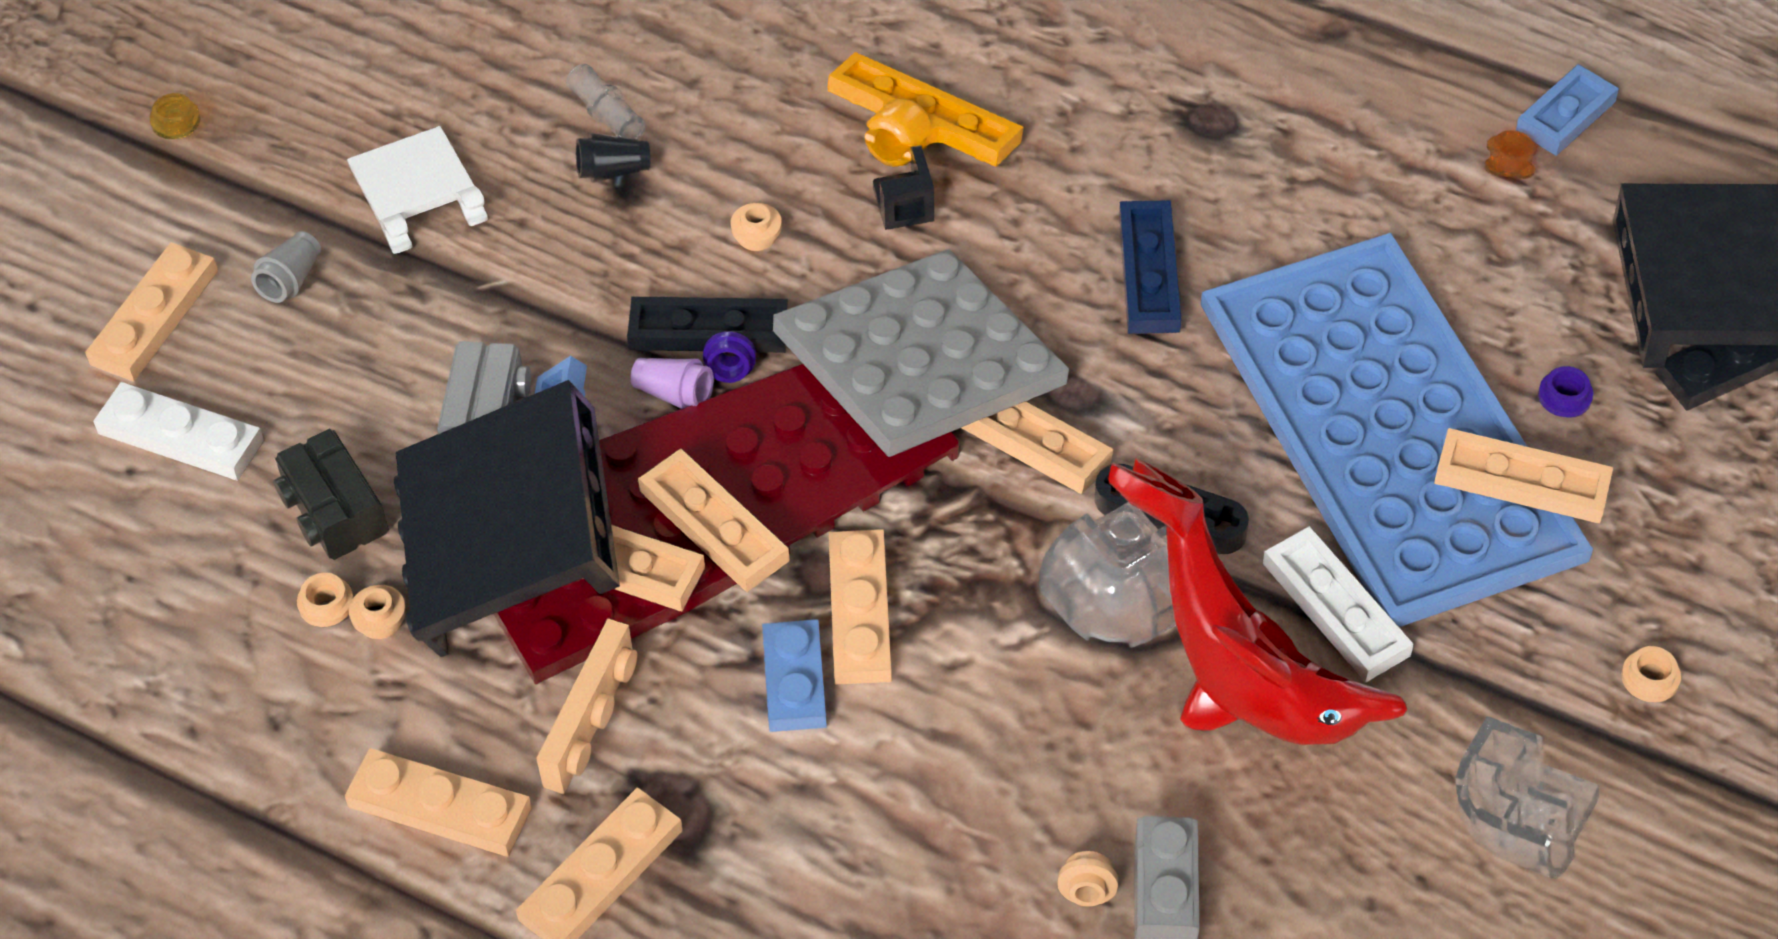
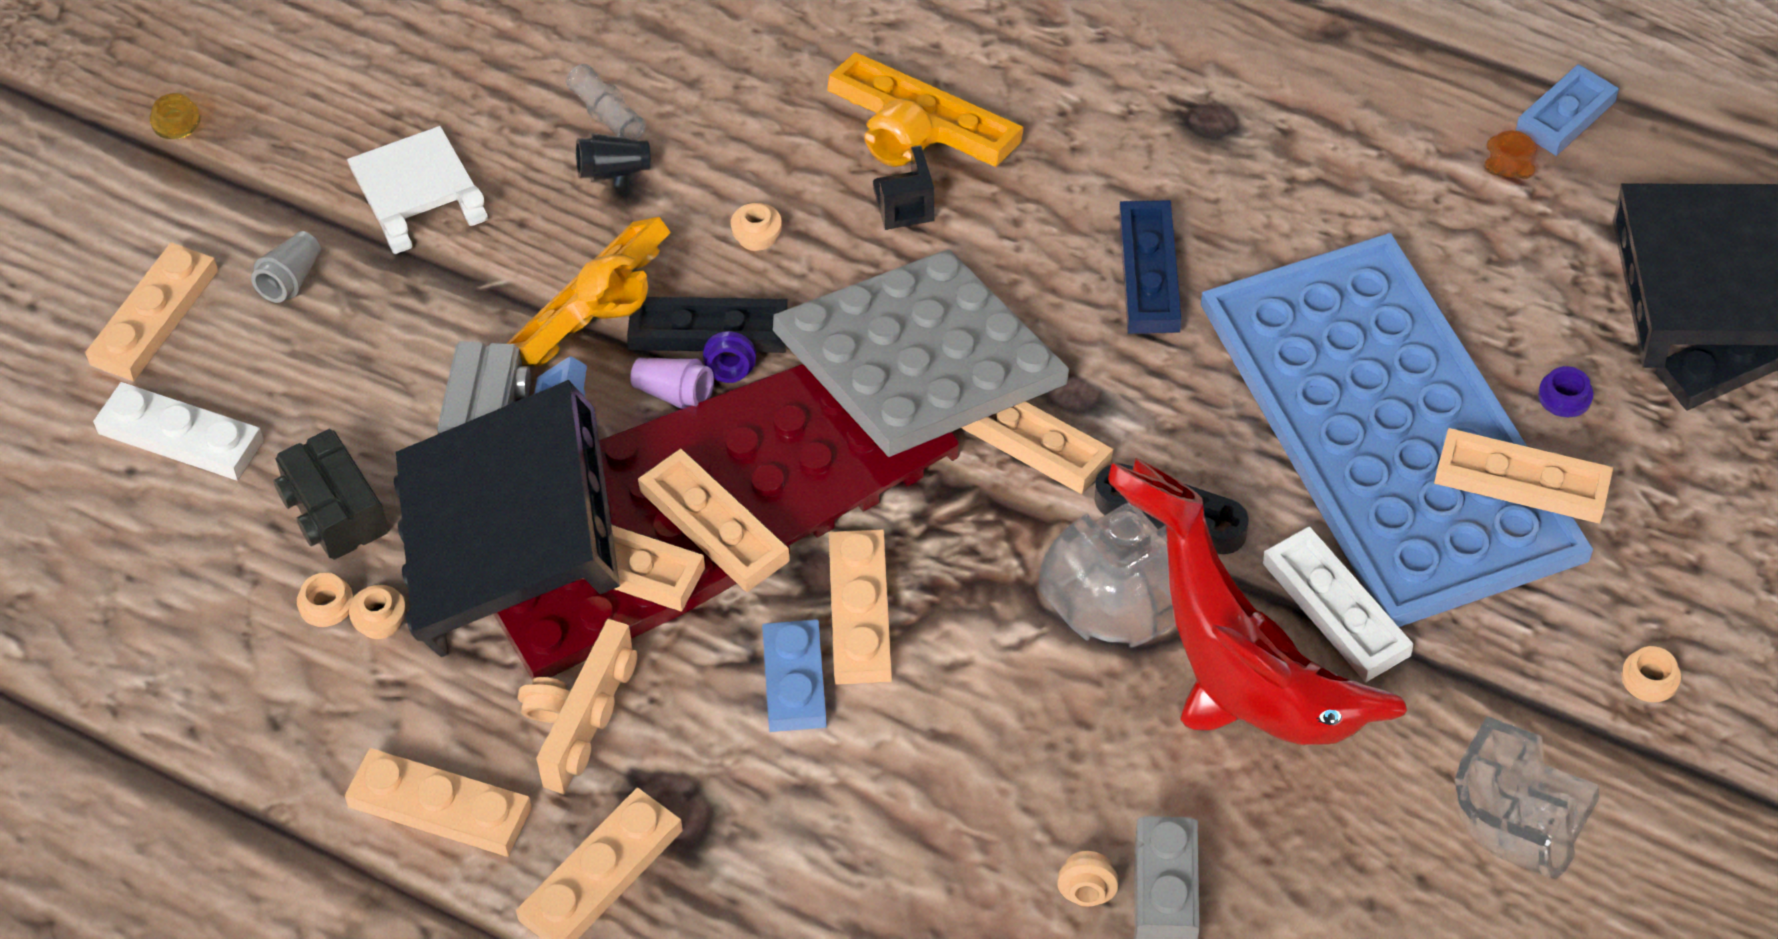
(543, 699): none -> light nougat plate
(601, 290): none -> light orange plate

